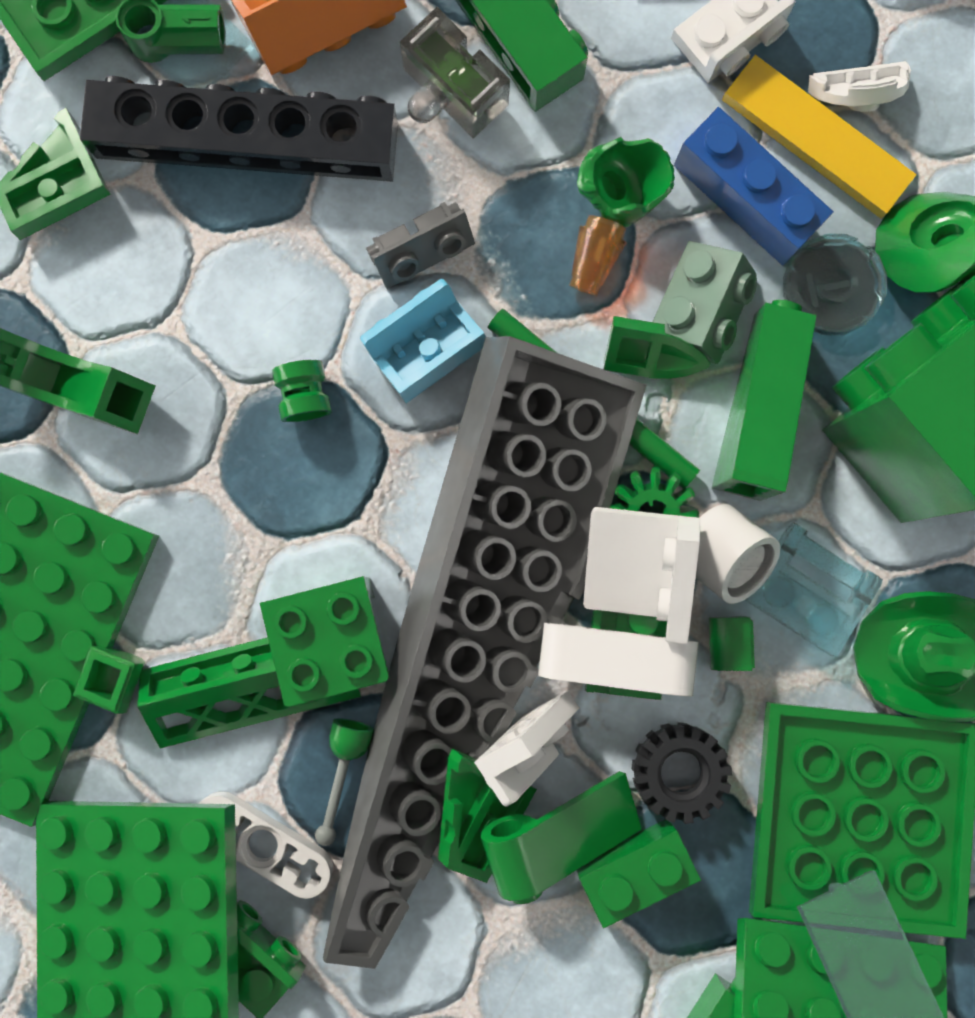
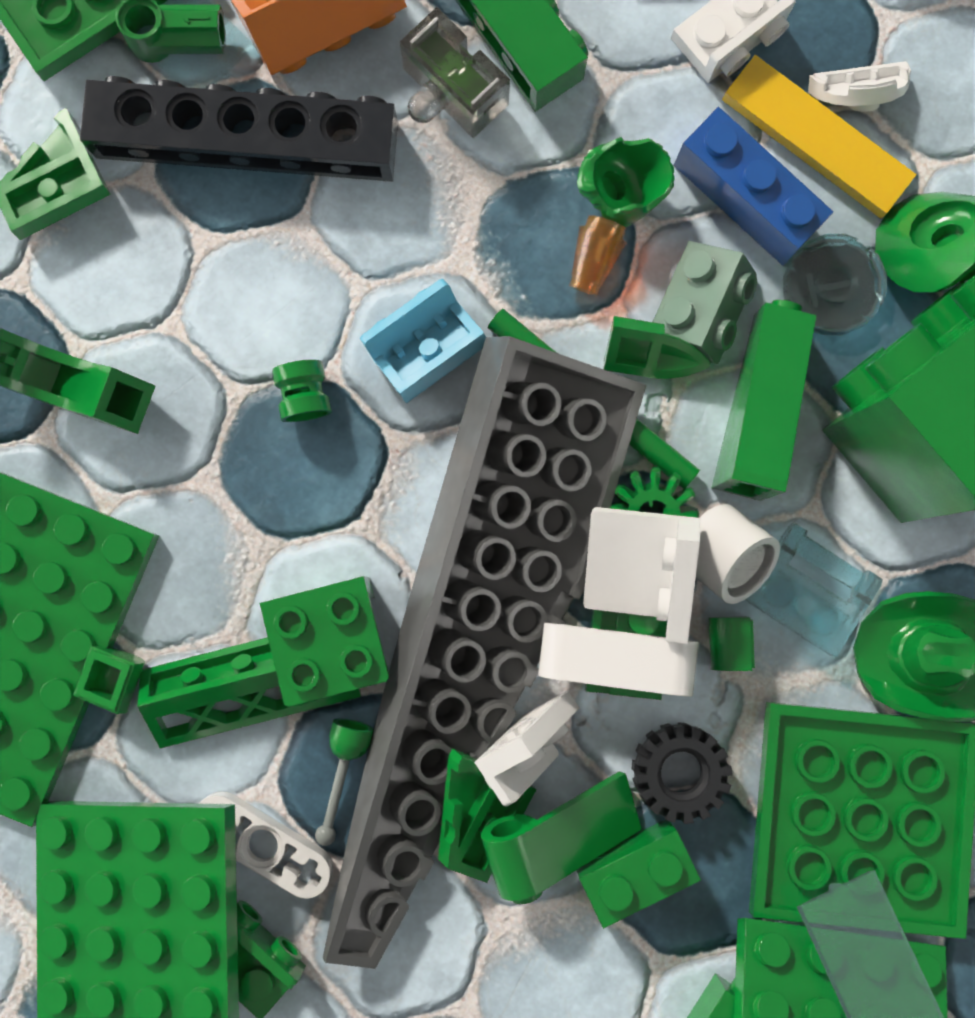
(440, 236): dark grey hinge -> none

